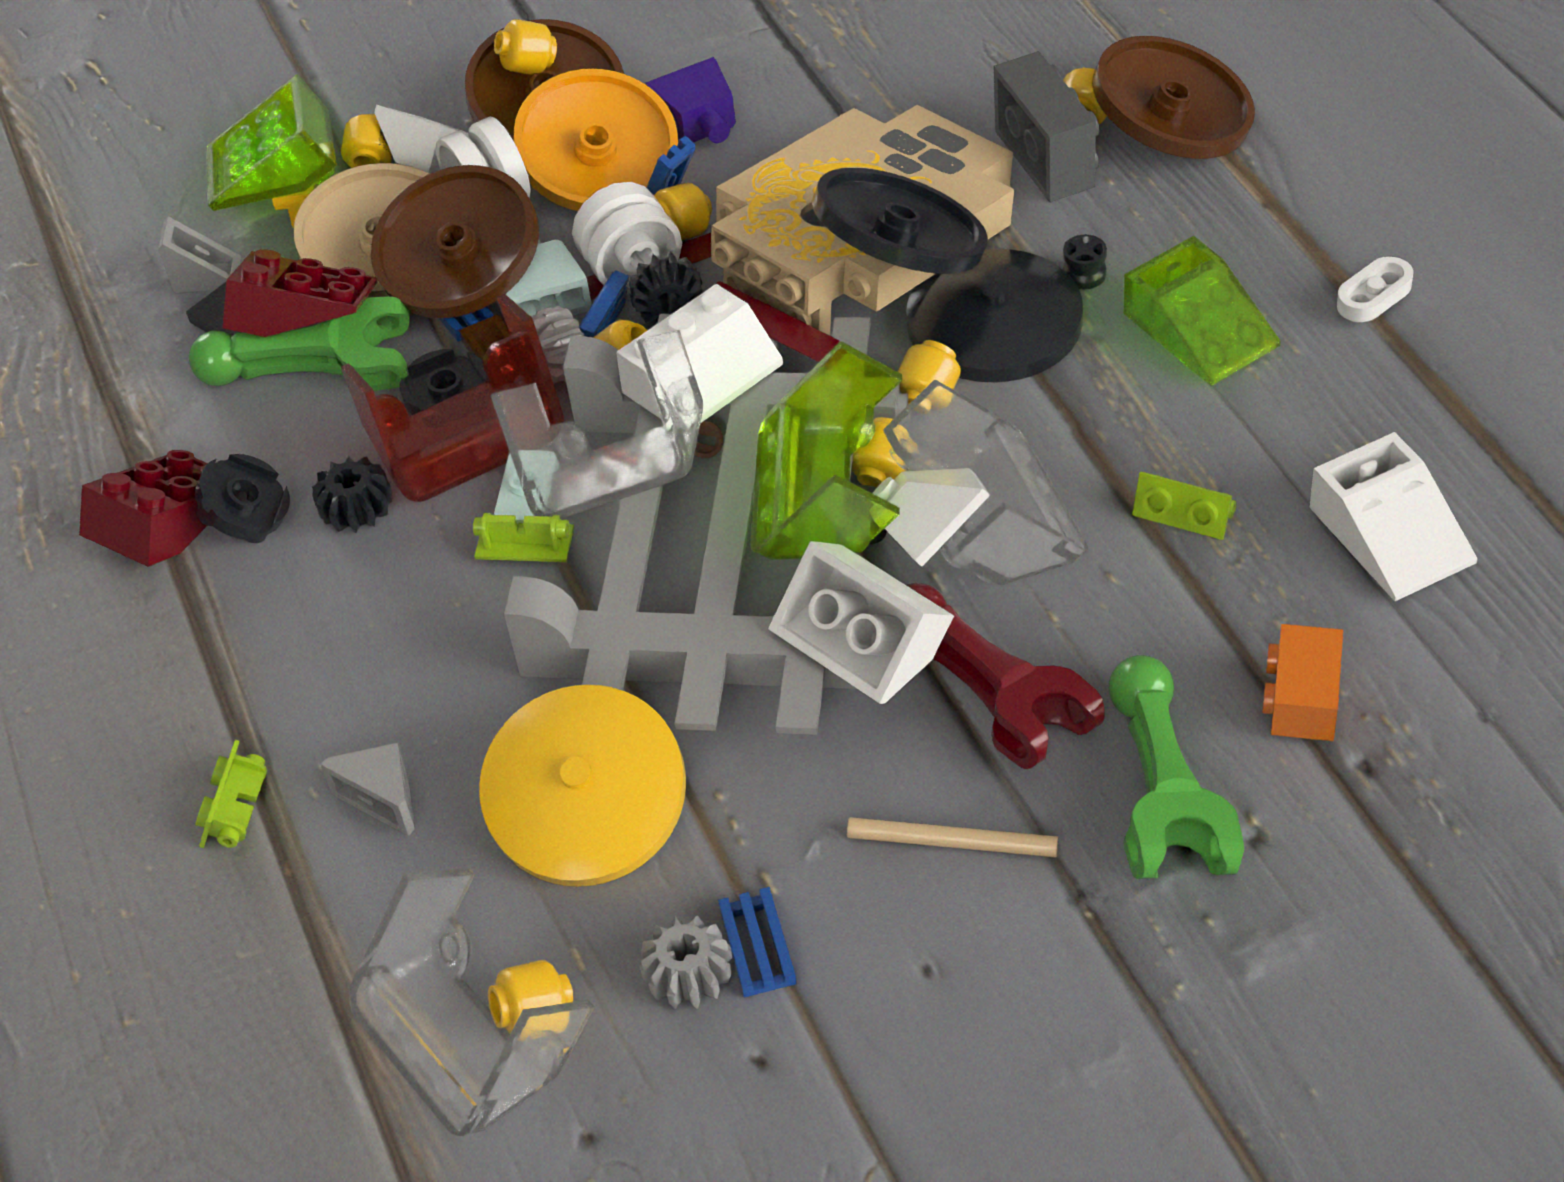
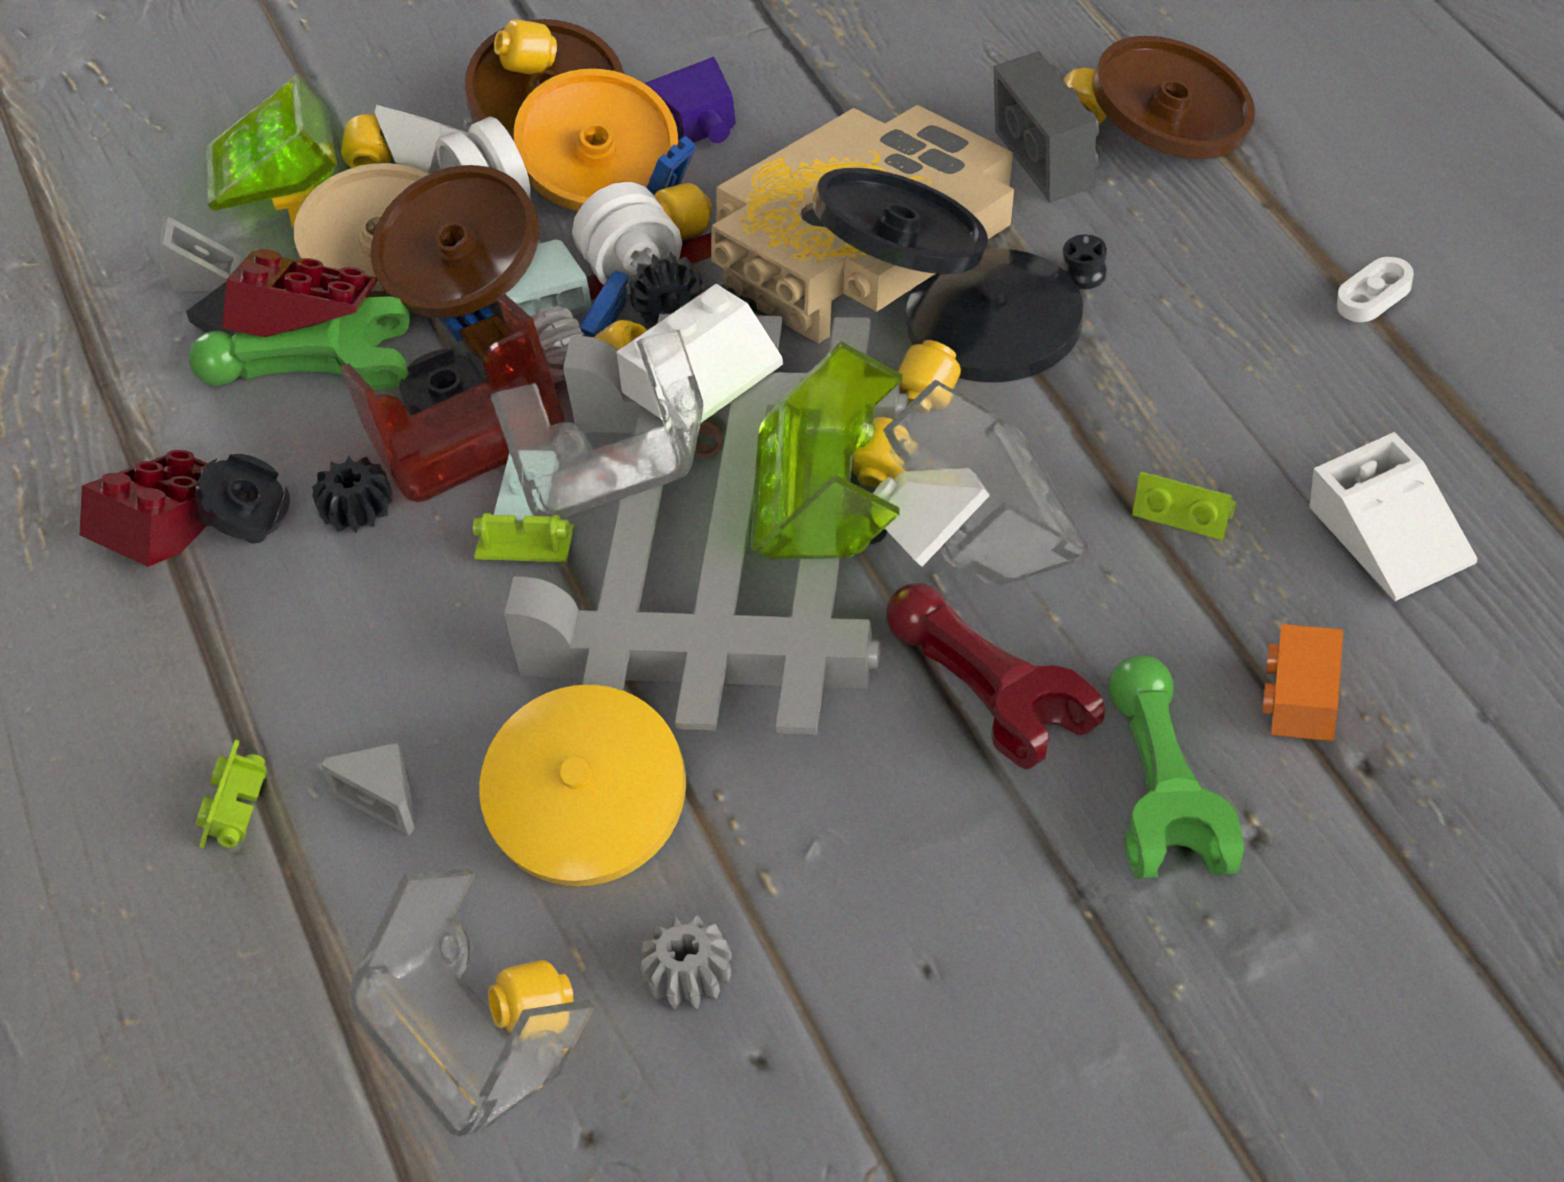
(747, 907): blue tile -> none
(788, 329): dark red sticker -> none
(859, 620): white slope -> none
(952, 837): tan bar -> none
(1198, 311): clear neon green slope -> none

